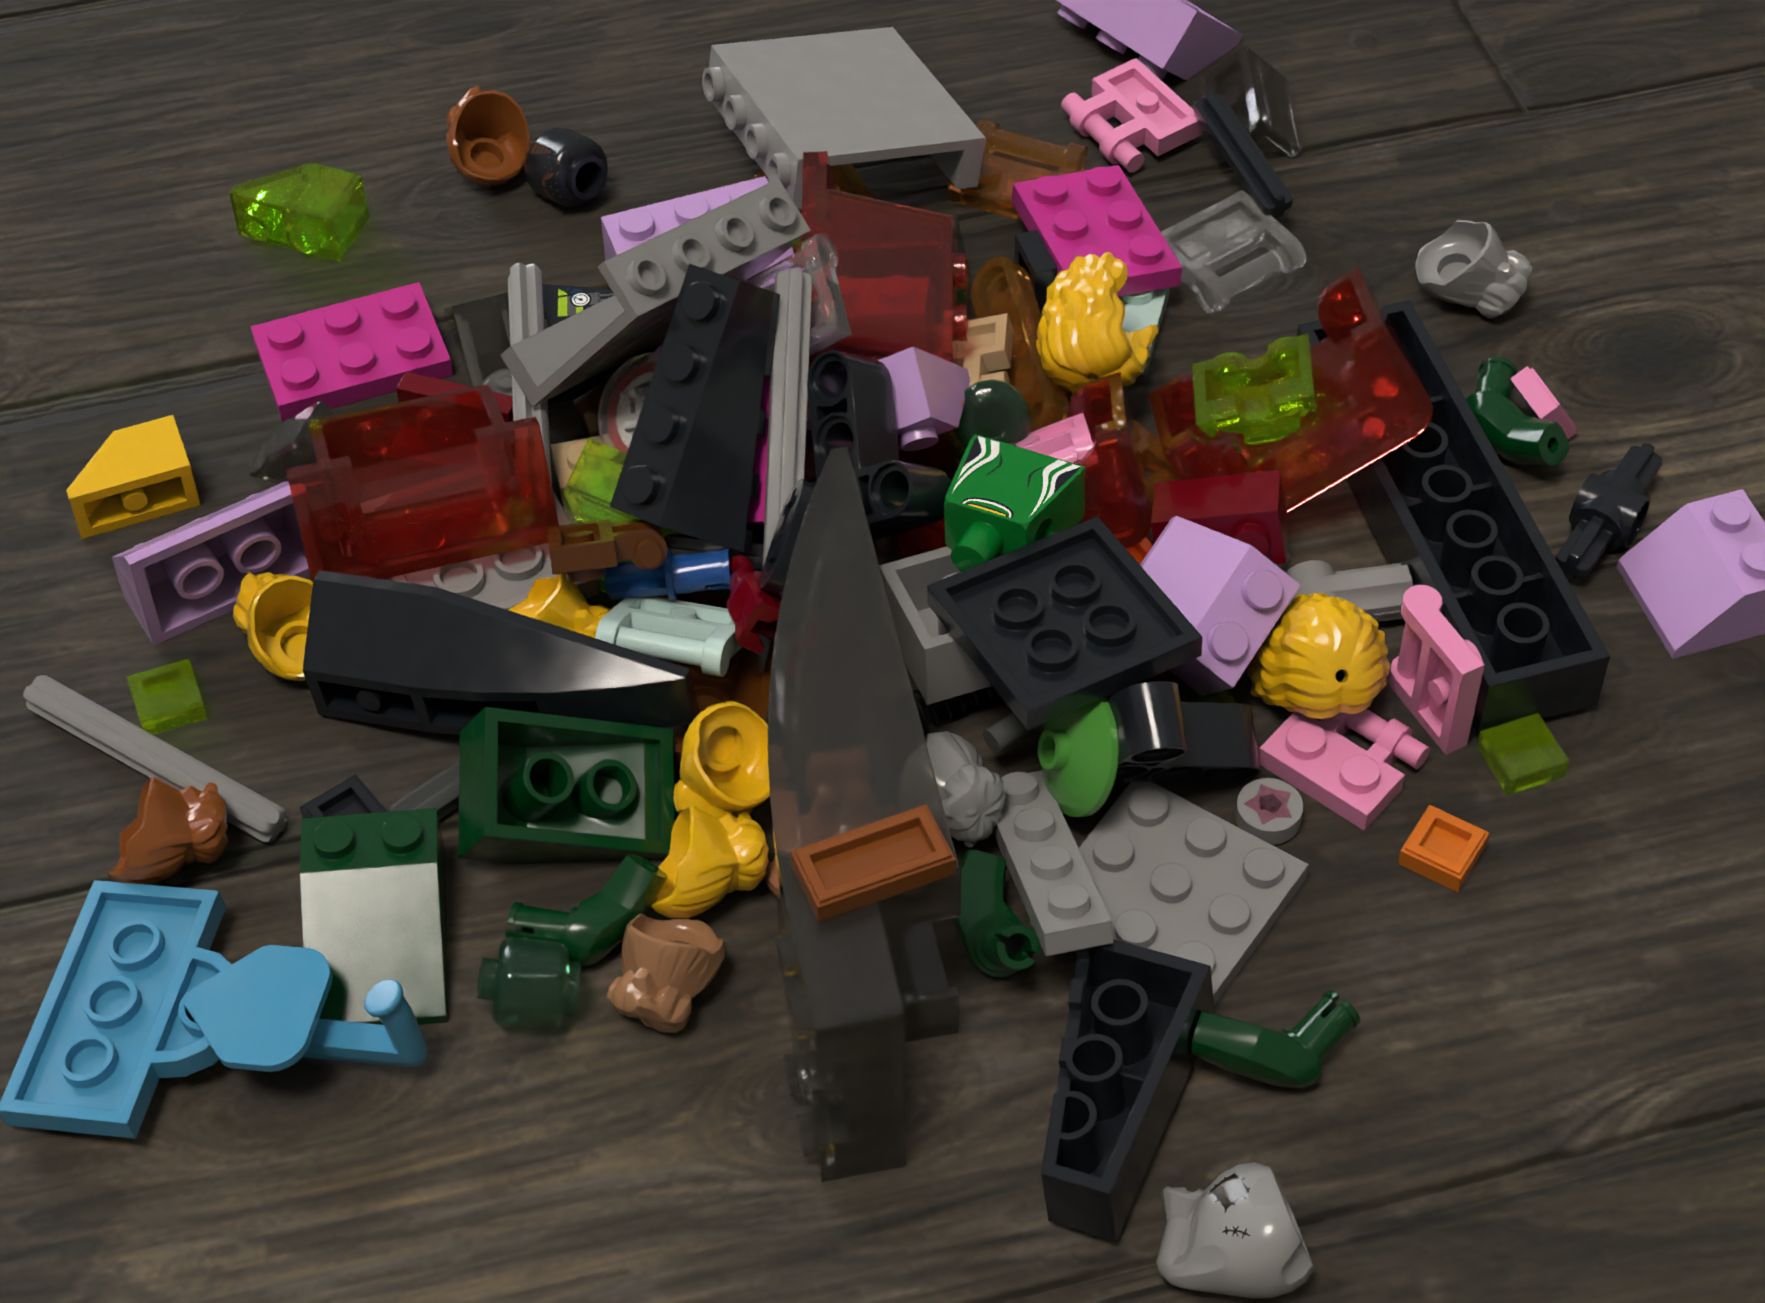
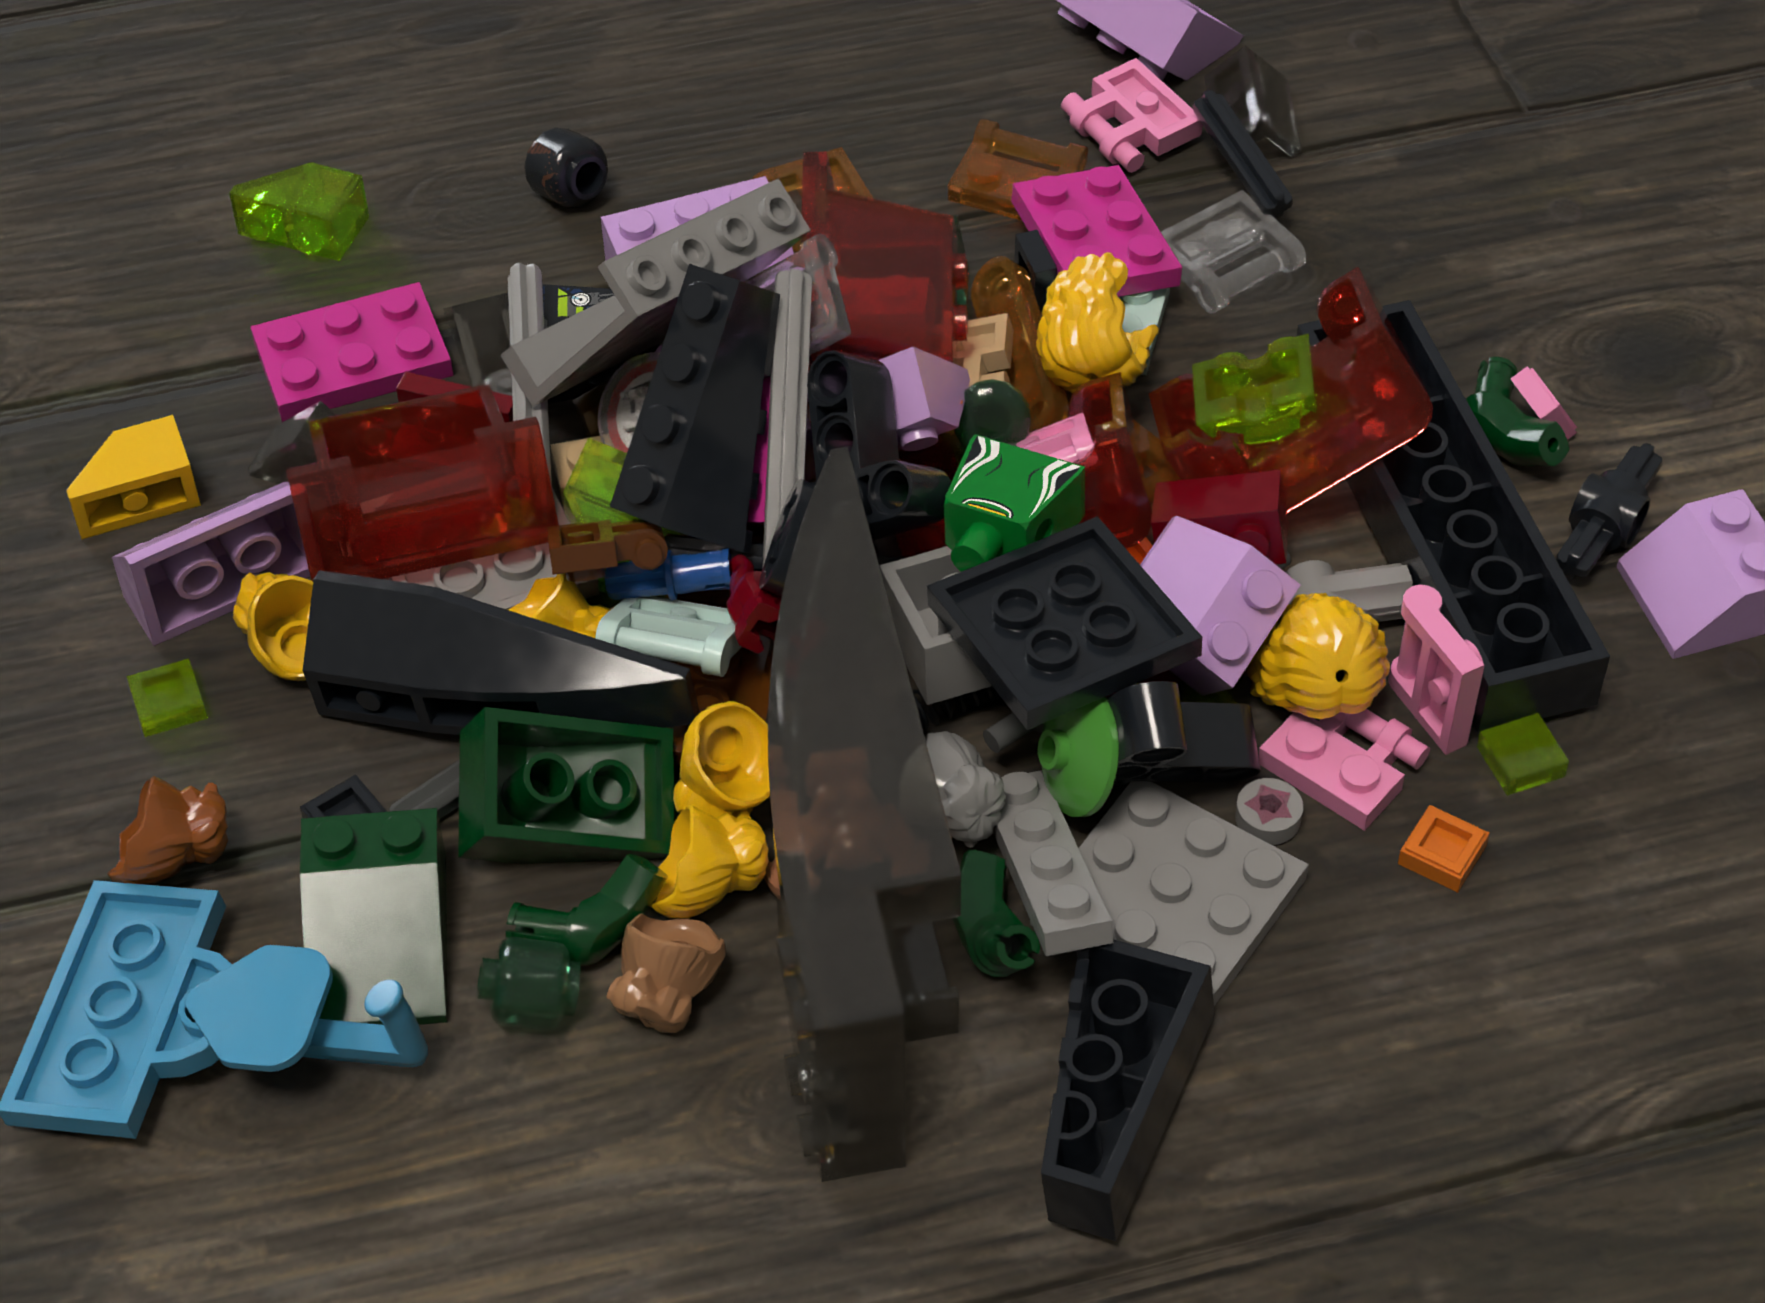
(151, 755): light grey axle -> none
(487, 137): dark orange hair -> none
(839, 94): light grey panel -> none
(872, 862): dark orange tile -> none
(1233, 1236): light grey piece -> none
(1271, 1055): dark green arm -> none
(1473, 269): light grey hair -> none

